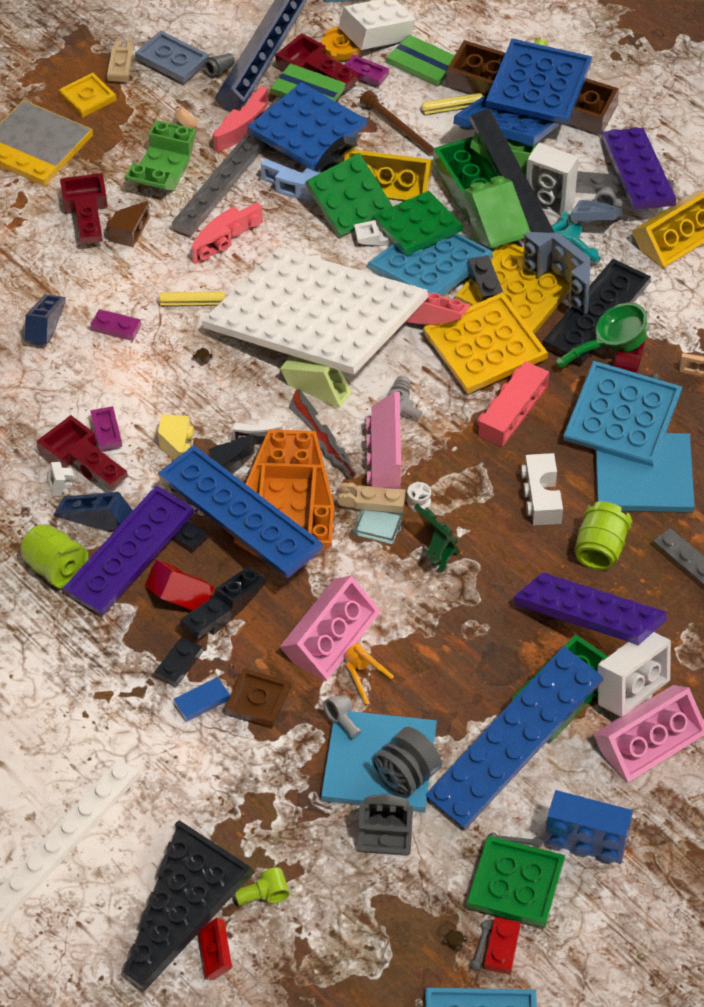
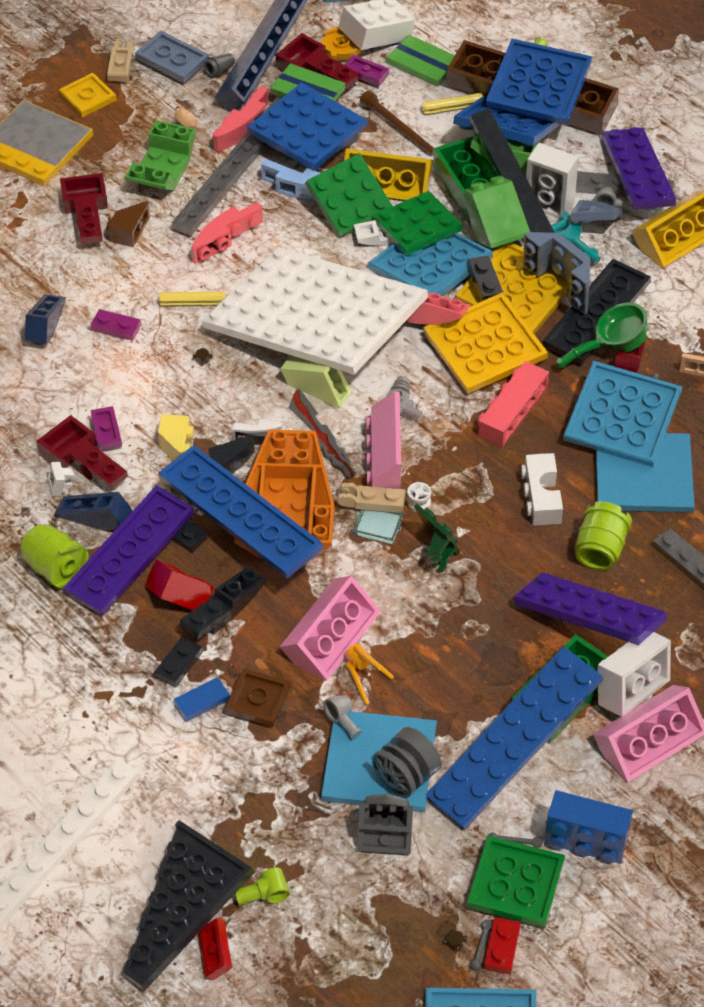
(334, 153): black slope -> none

